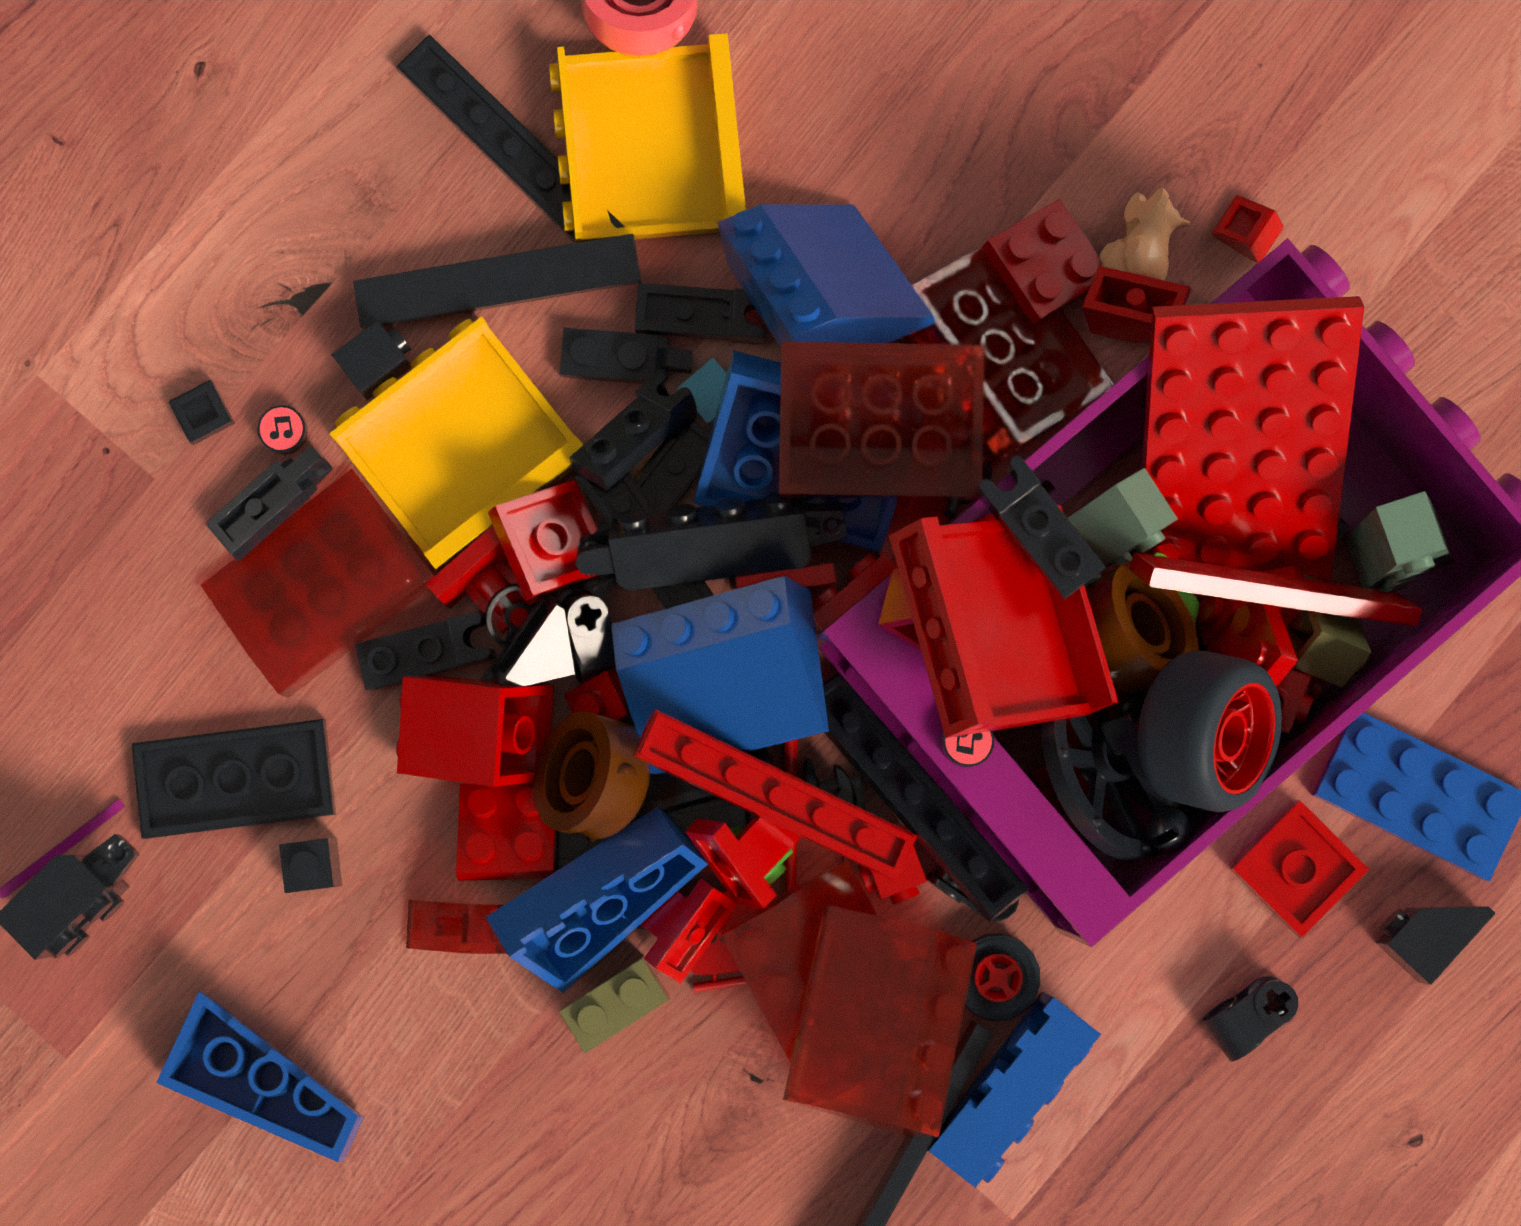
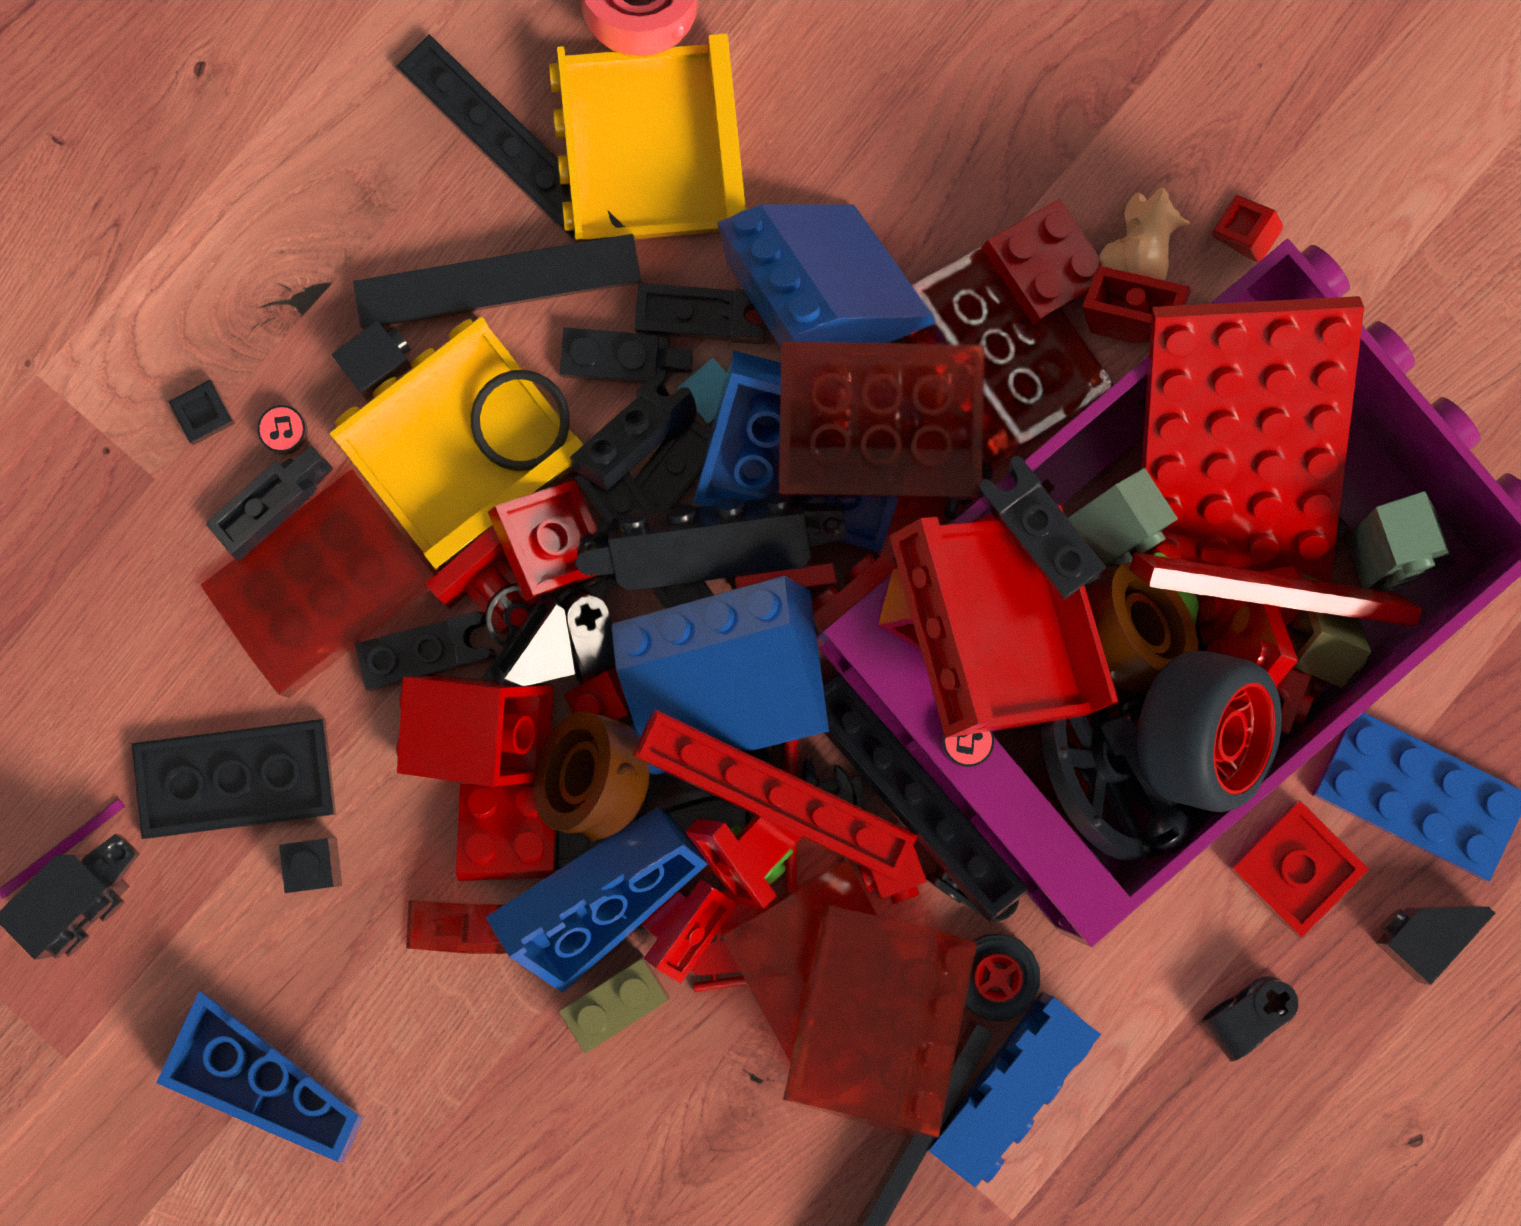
(477, 408): none -> black tyre

